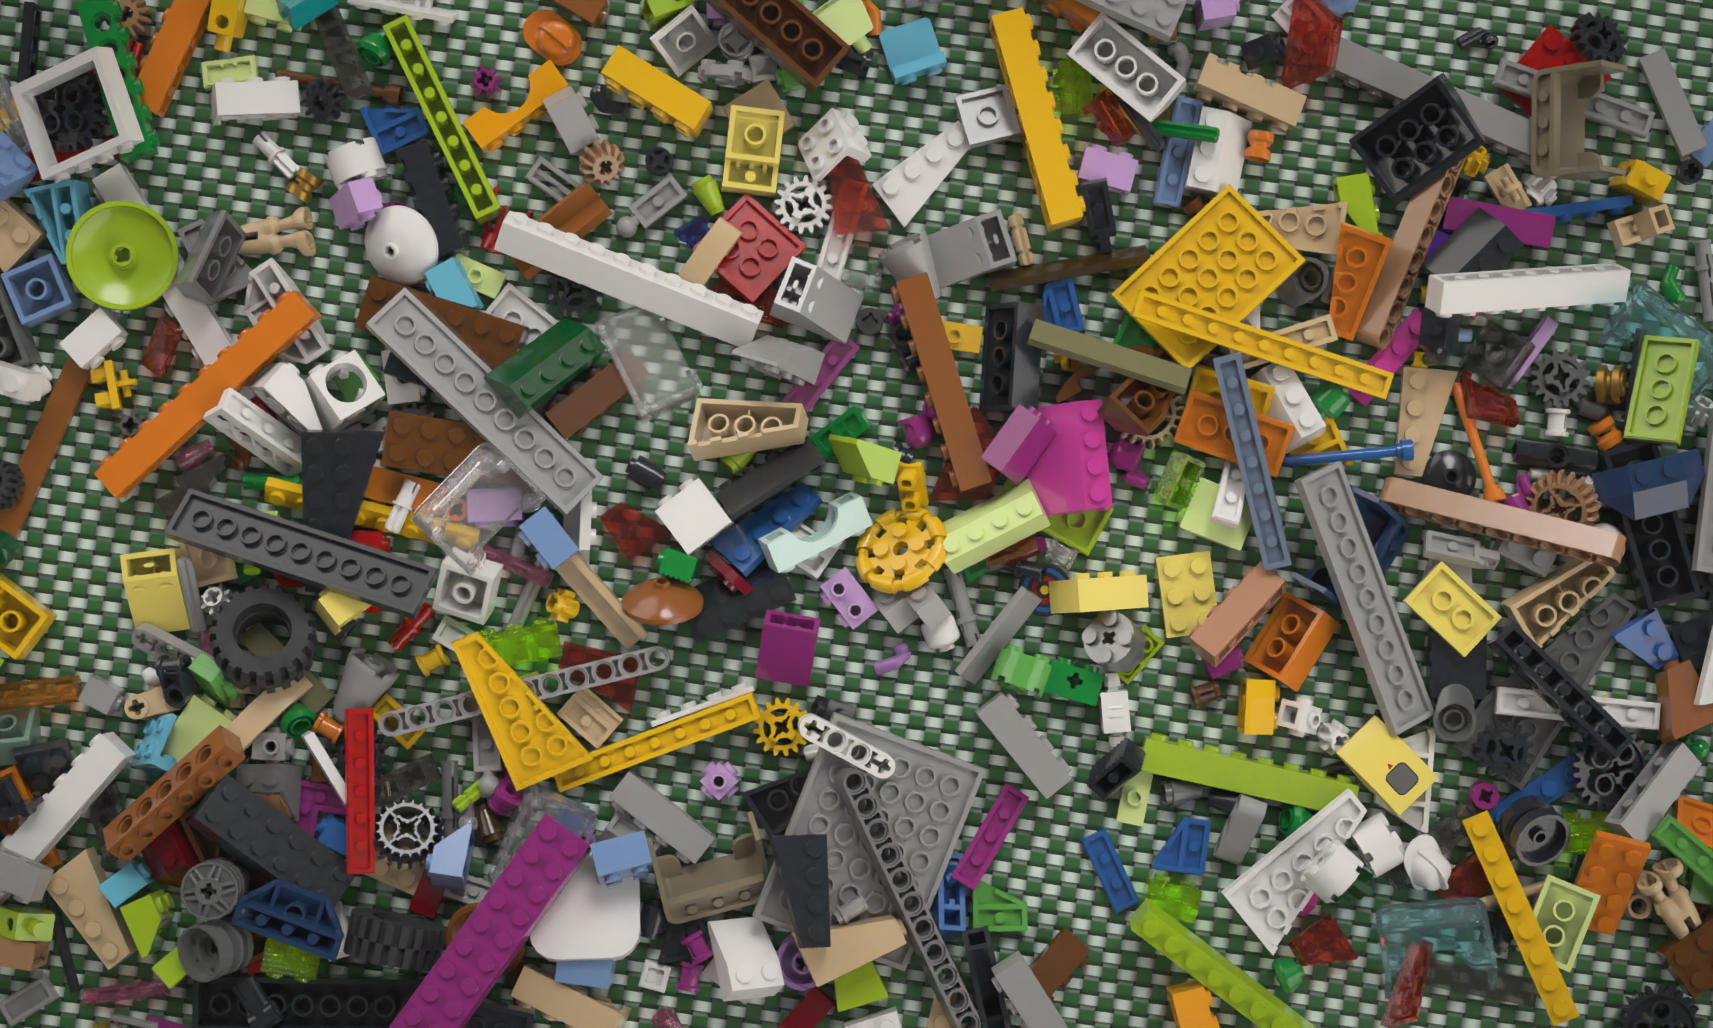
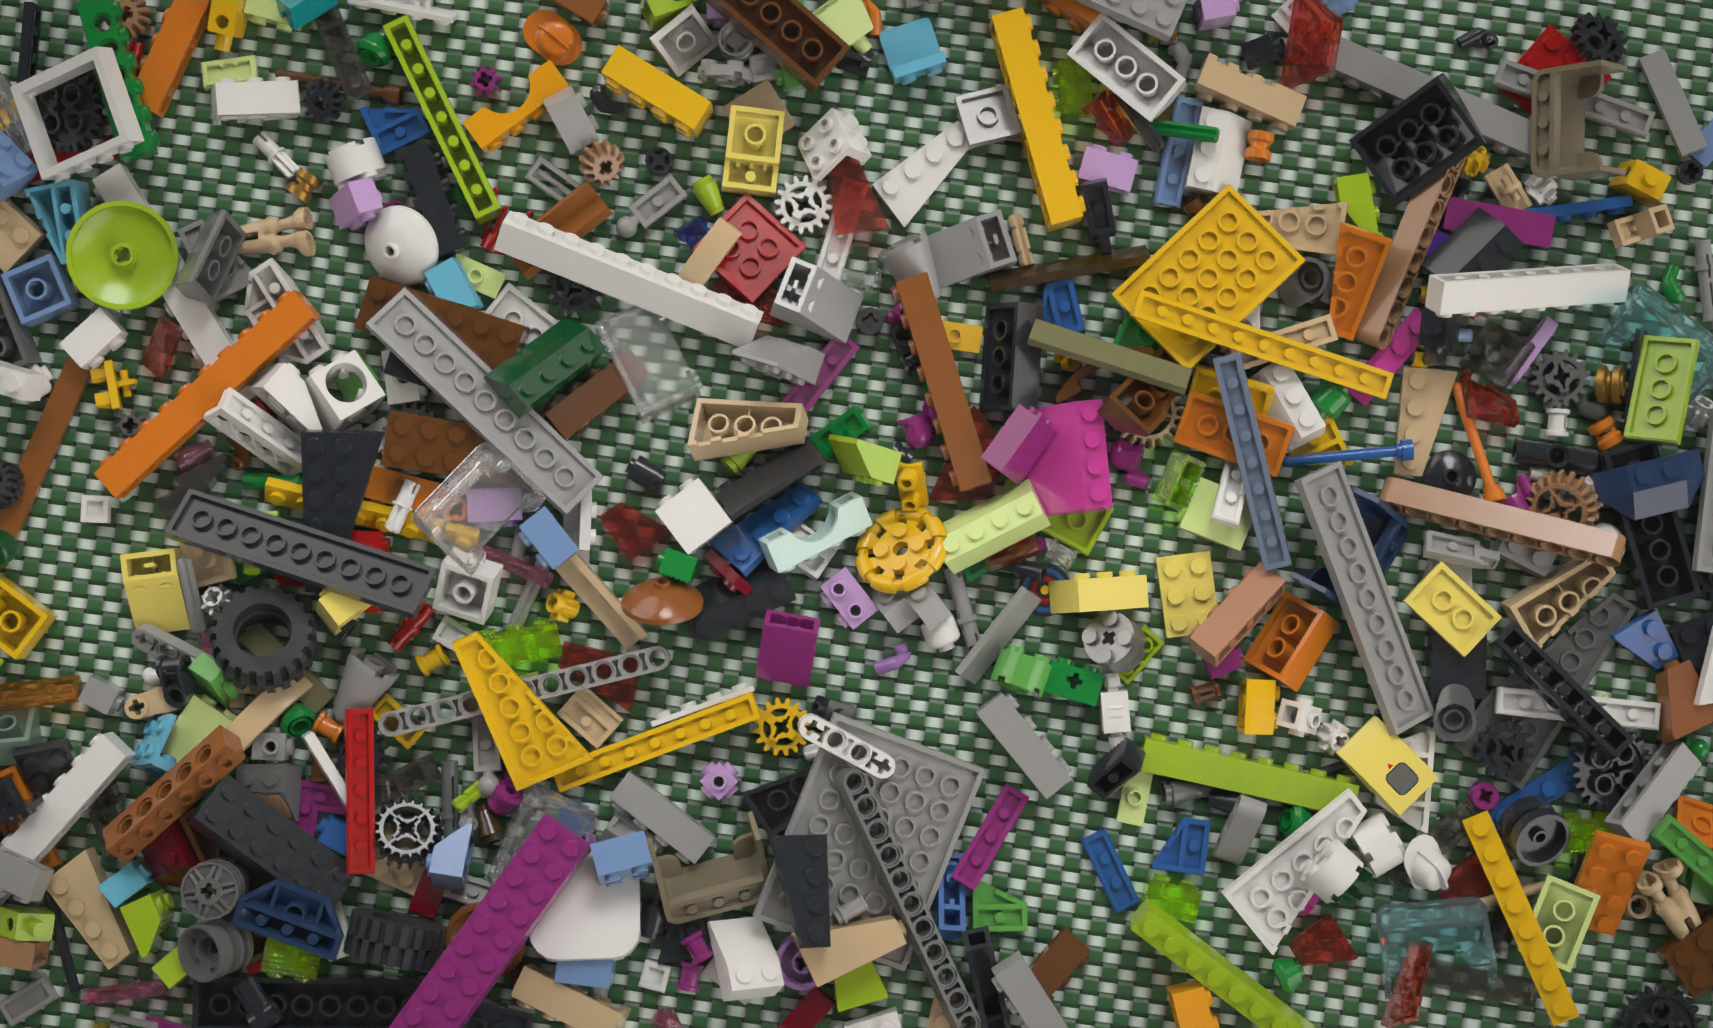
(95, 509): none -> white plate

